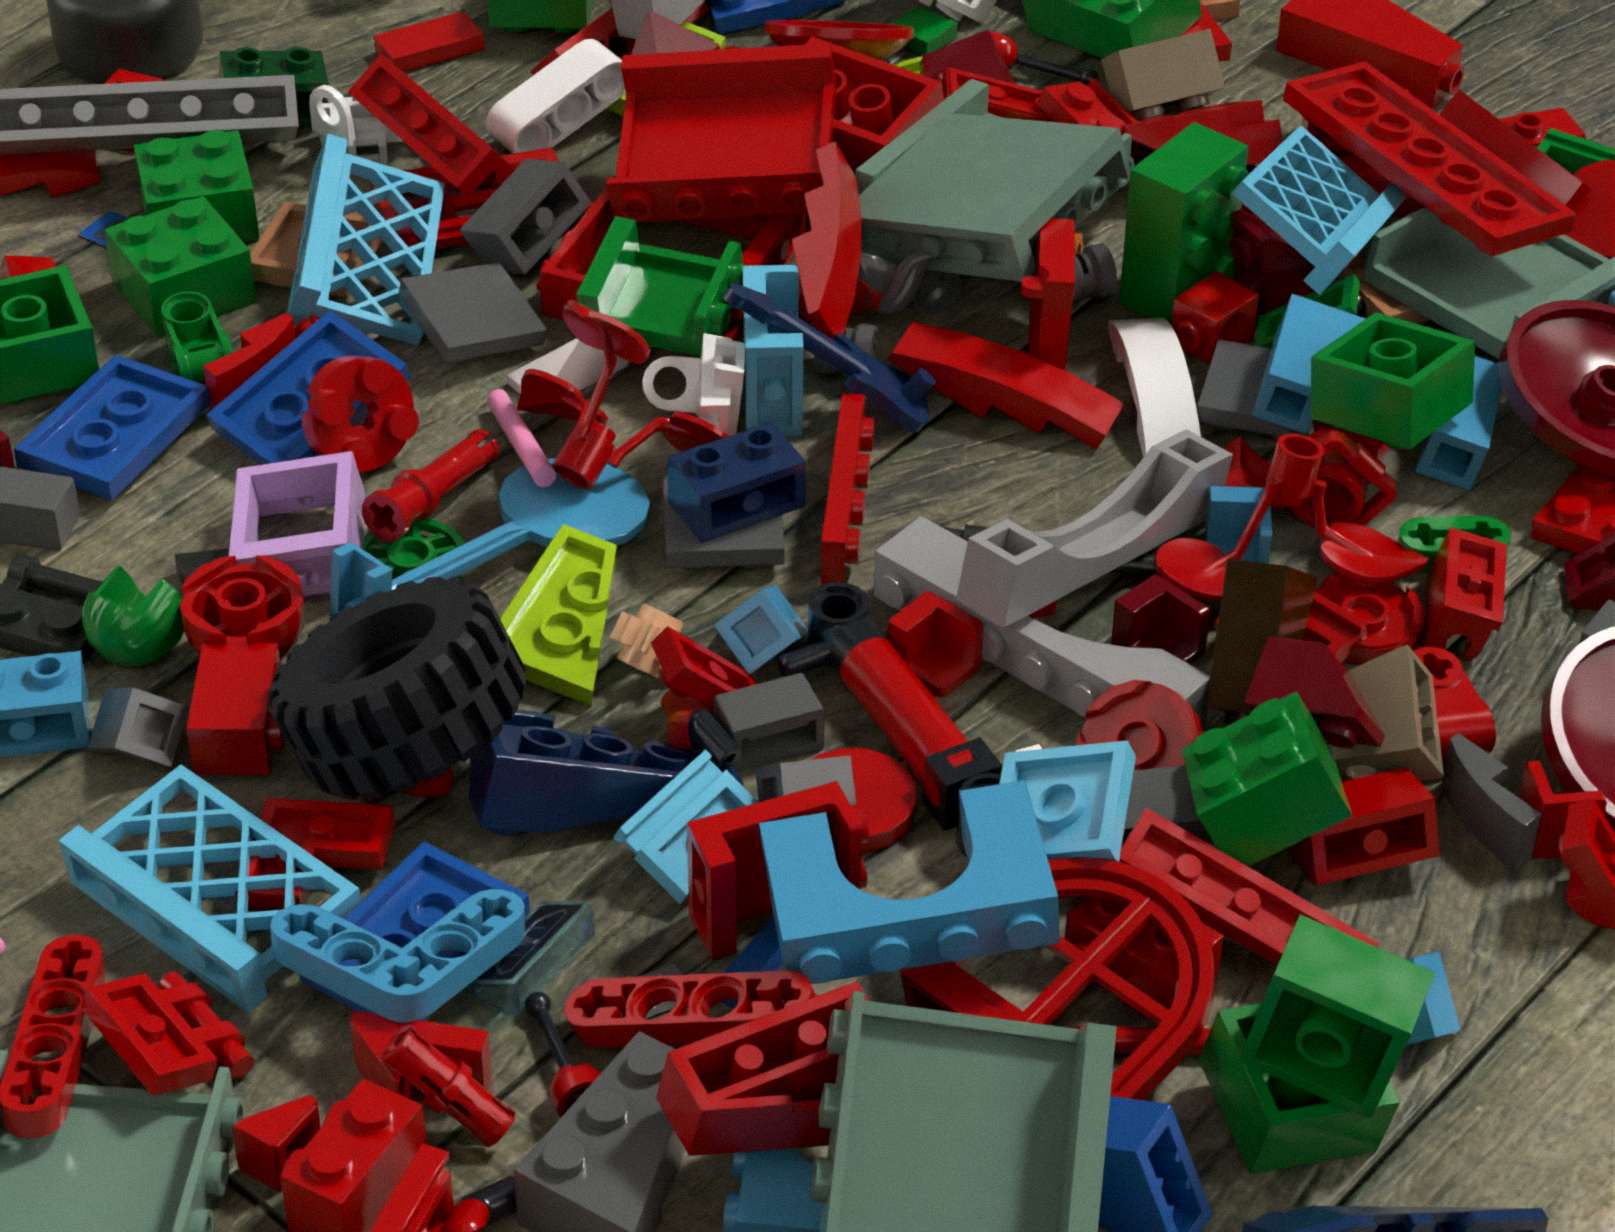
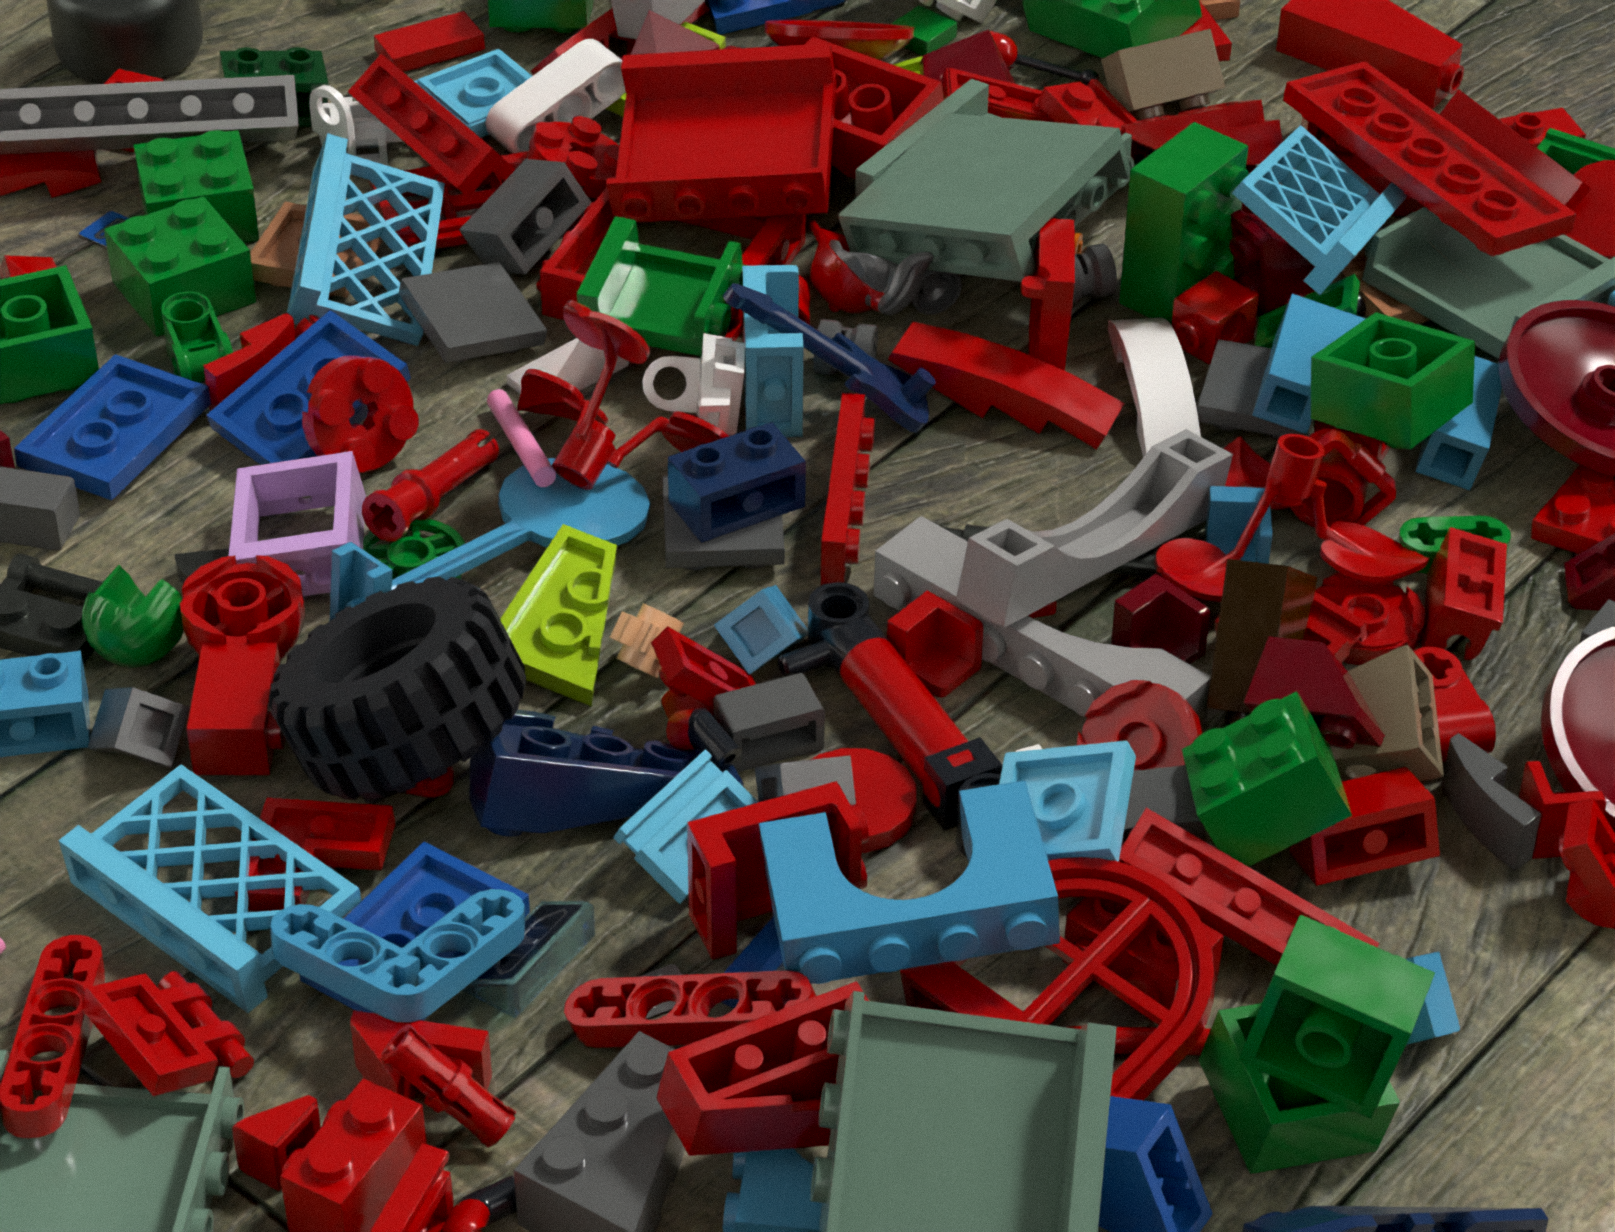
(475, 87): none -> medium azure plate
(569, 1078): hinge -> none
(582, 148): none -> red plate
(831, 252): red slope -> none

